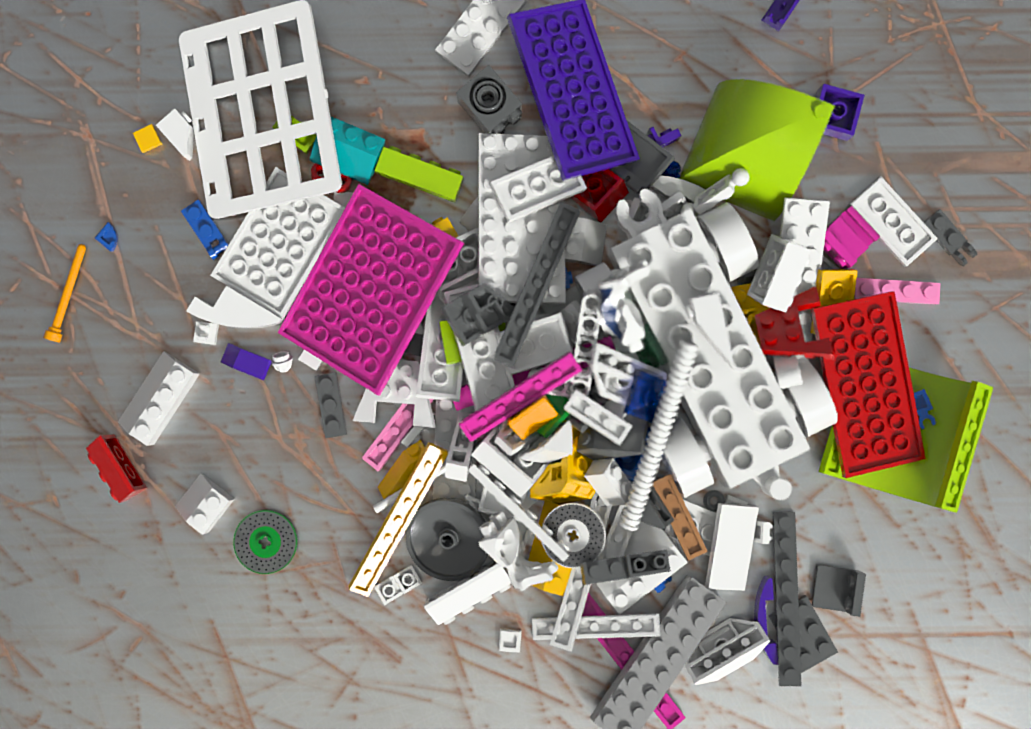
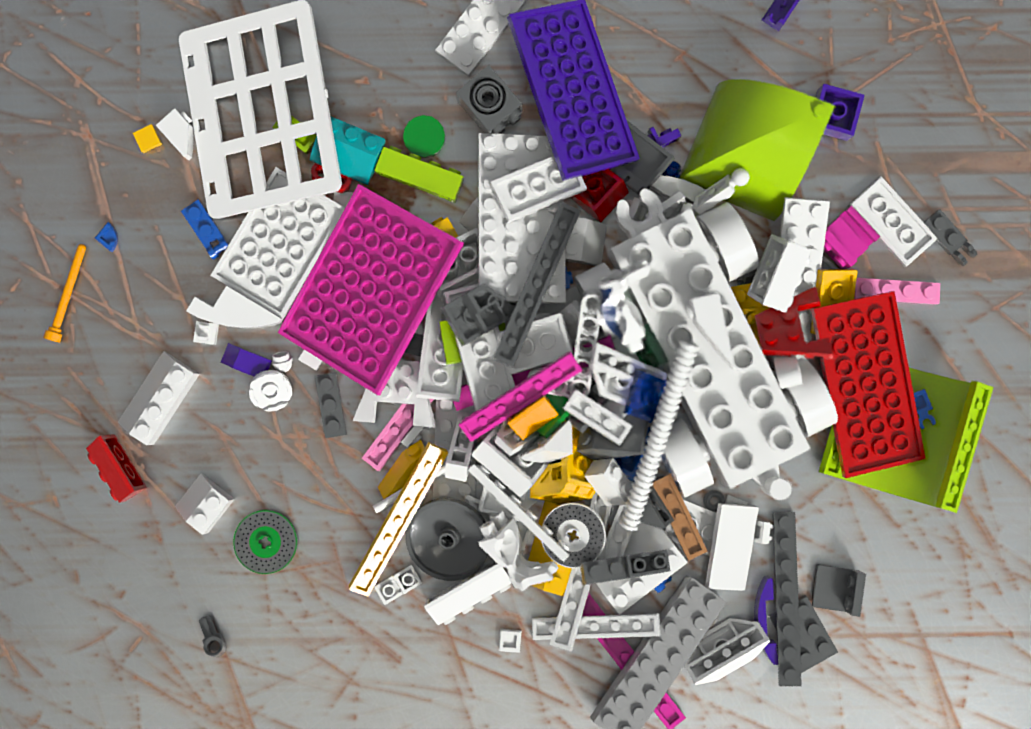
(210, 636): none -> dark grey axle
(270, 390): none -> white tile
(424, 136): none -> green tile

